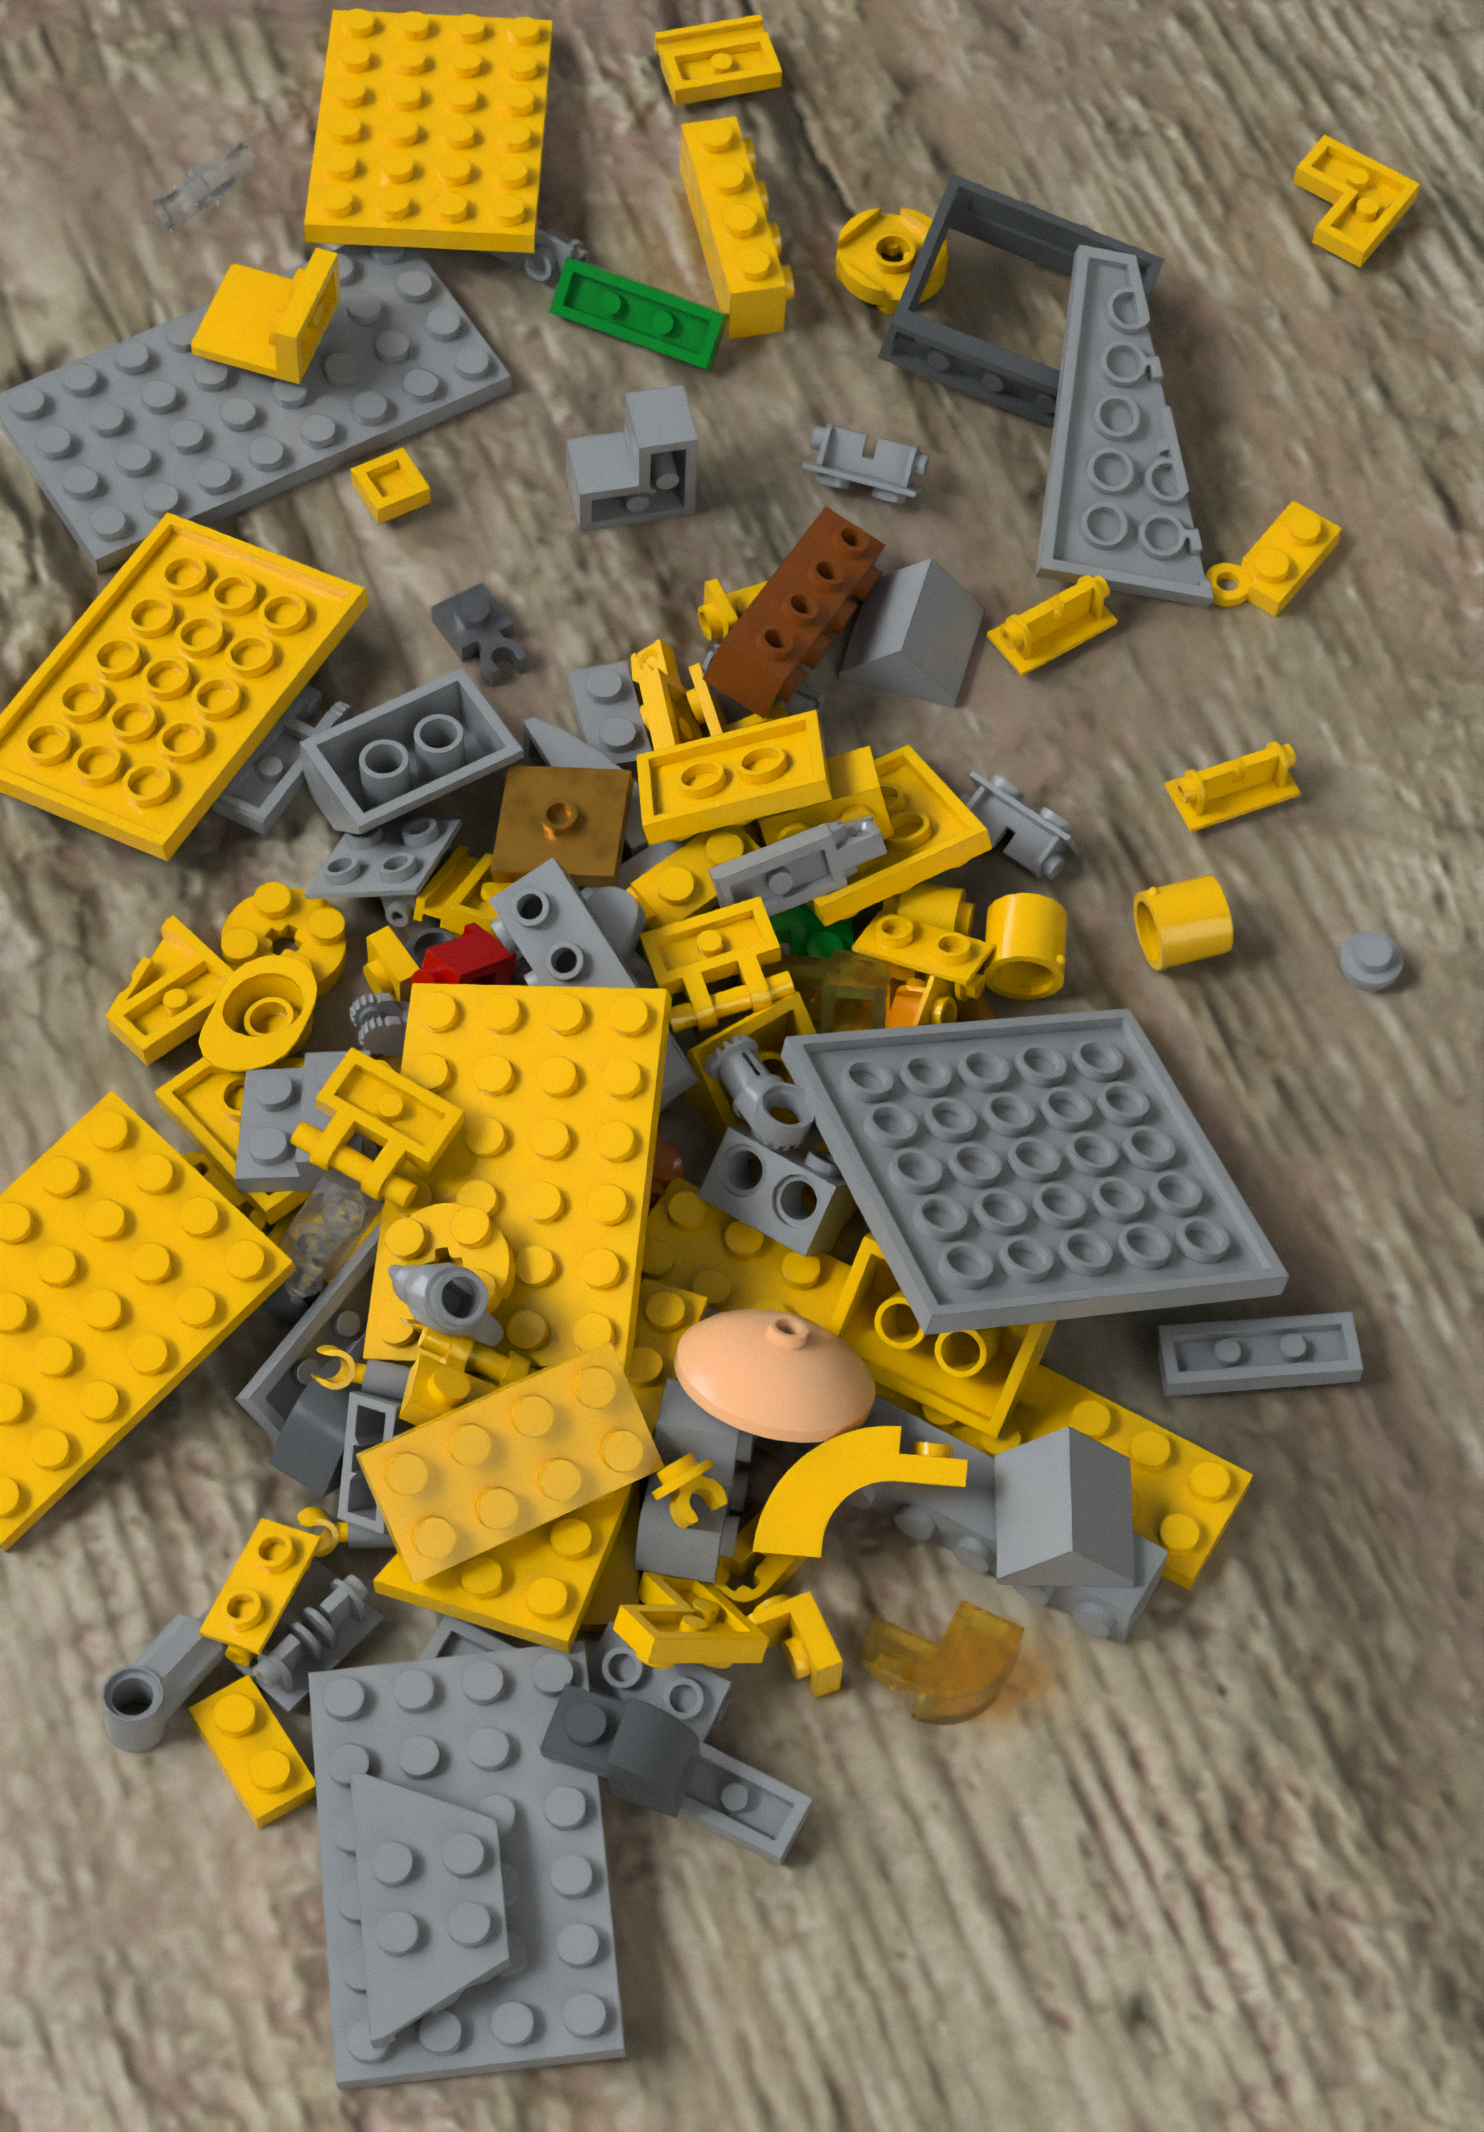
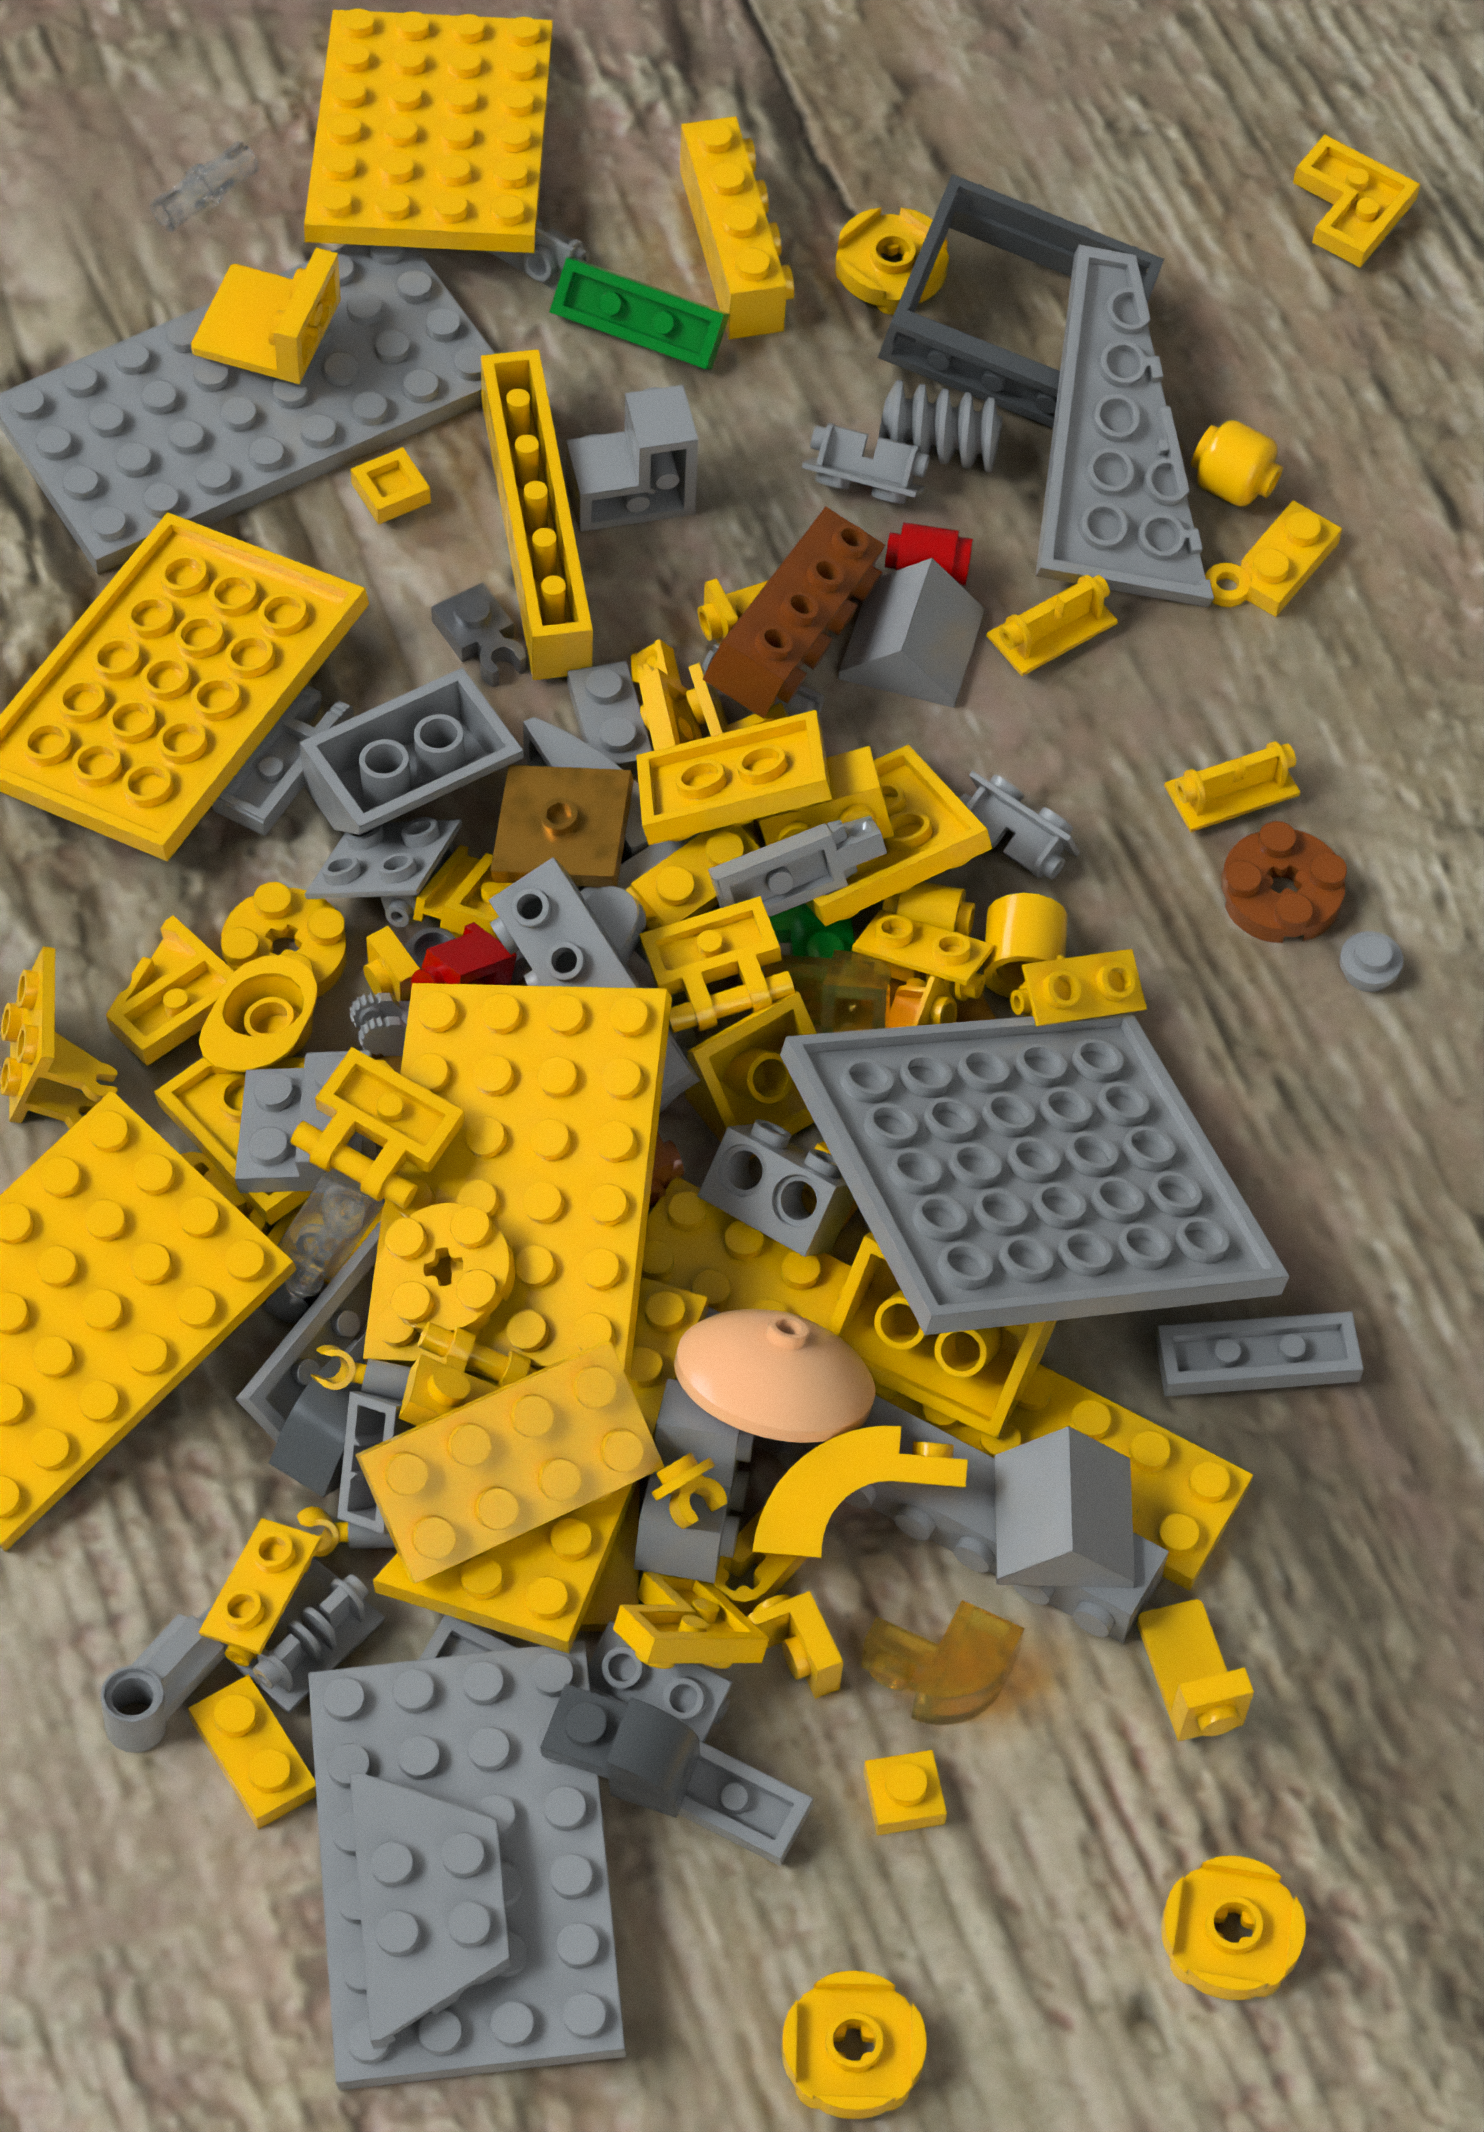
(42, 1063): none -> yellow plate
(447, 1300): light grey animal -> none
(536, 514): none -> yellow brick
(718, 60): yellow plate -> none
(758, 1092): light grey connector -> none
(844, 2086): none -> yellow plate
(904, 1792): none -> yellow plate
(926, 542): none -> red brick
(943, 425): none -> light grey piece
(1079, 988): none -> yellow hinge
(1183, 922): yellow piece -> none
(1192, 1672): none -> yellow bracket
(1223, 1967): none -> yellow plate
(1236, 463): none -> yellow head
(1287, 854): none -> dark orange plate

